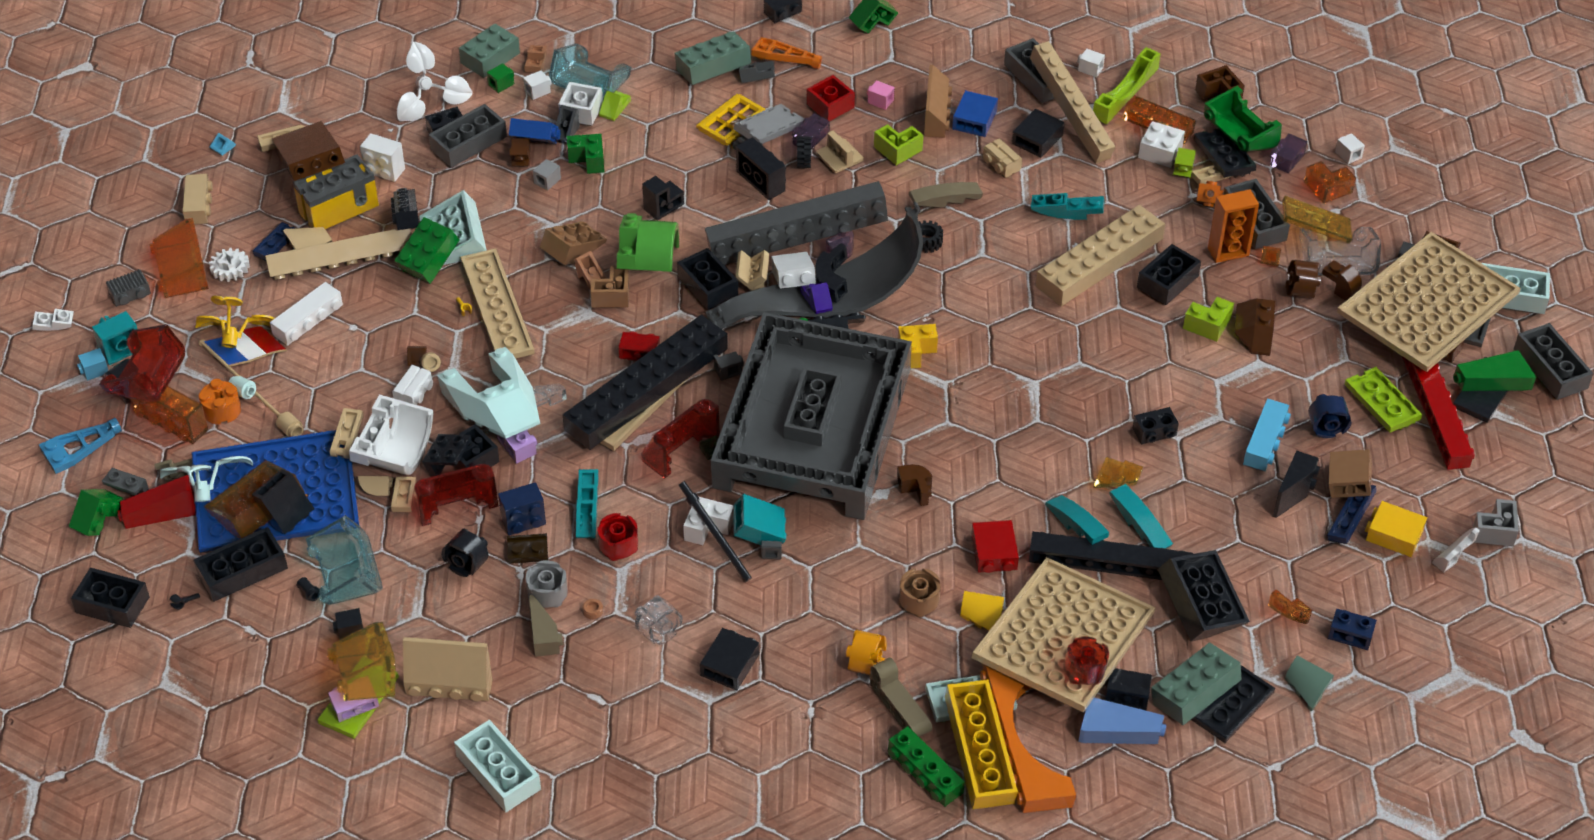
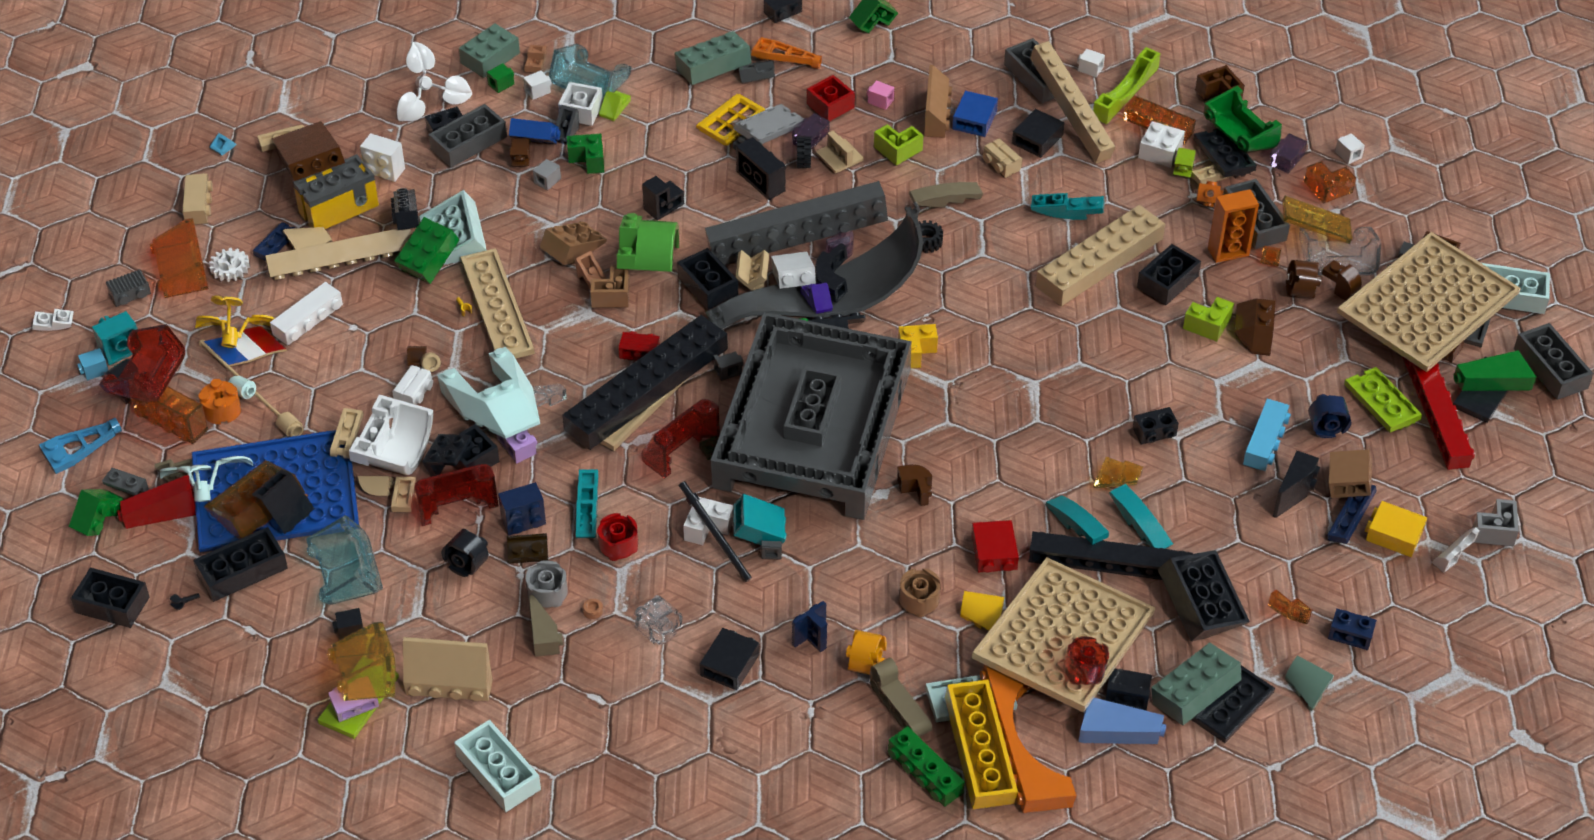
(311, 592): black pin -> none
(811, 627): none -> dark blue bracket

